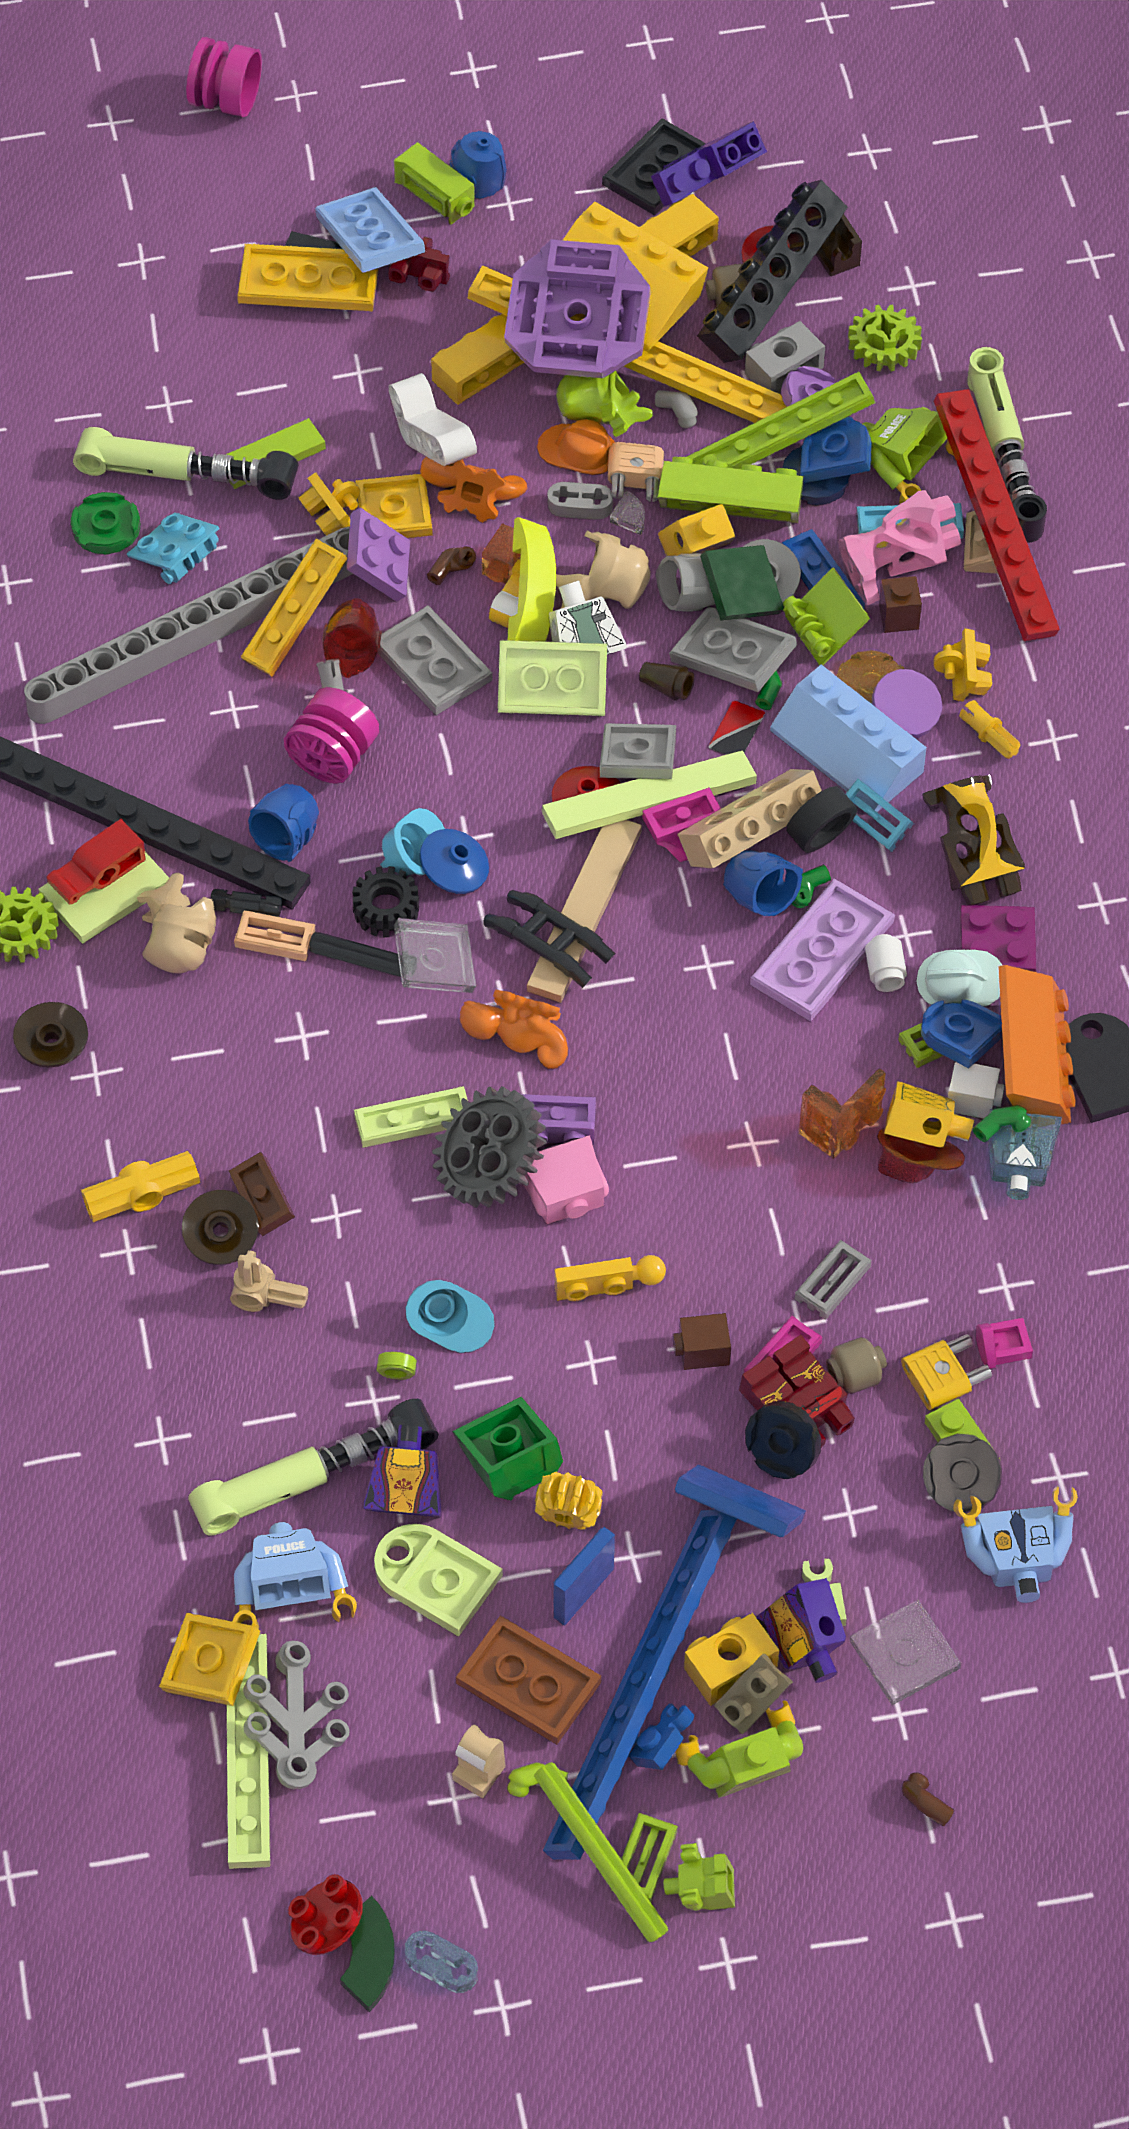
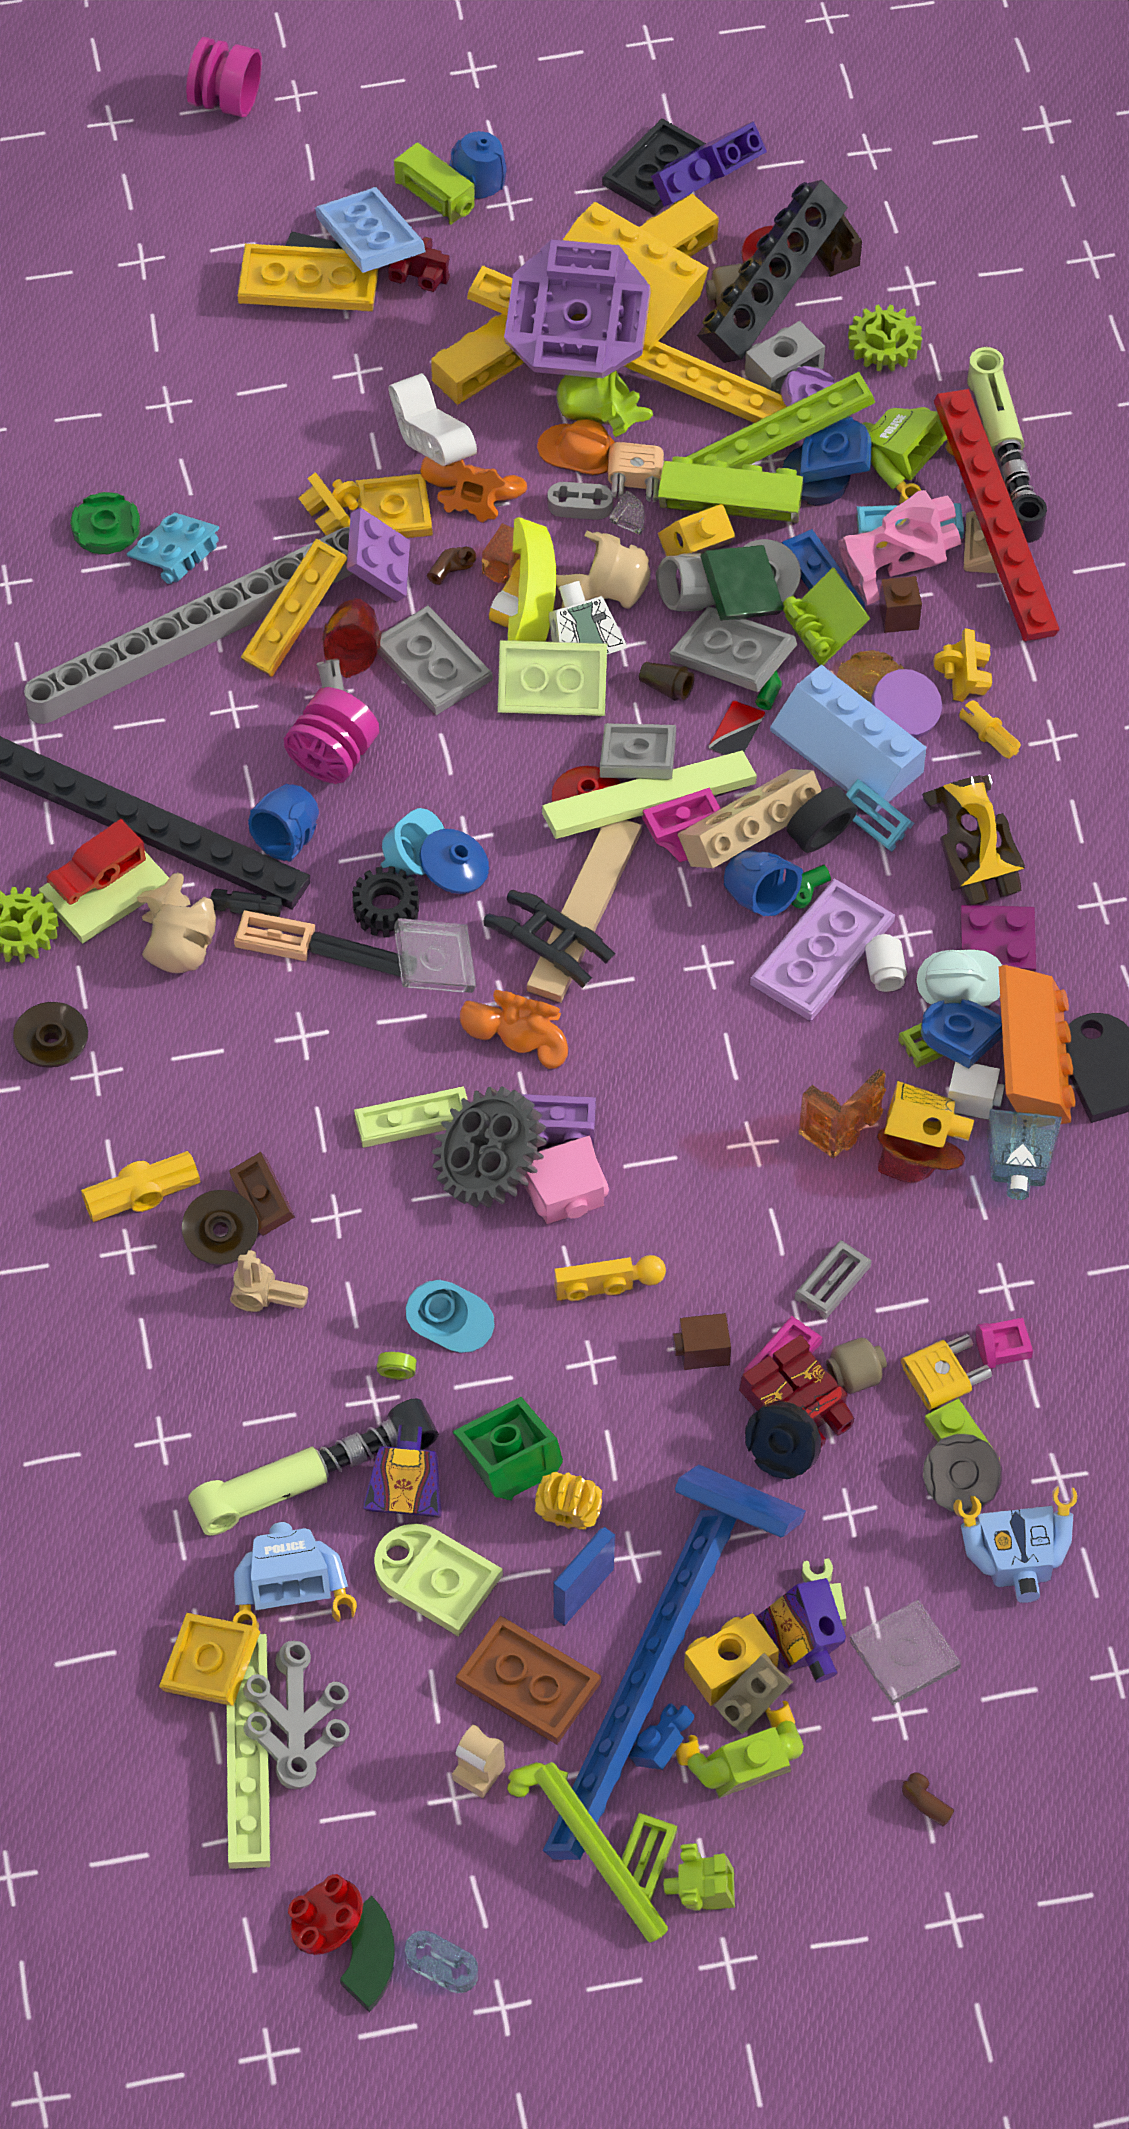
(102, 451): piece -> none
(298, 440): lime tile -> none
(681, 404): light grey arm -> none
(1001, 1117): green arm -> none

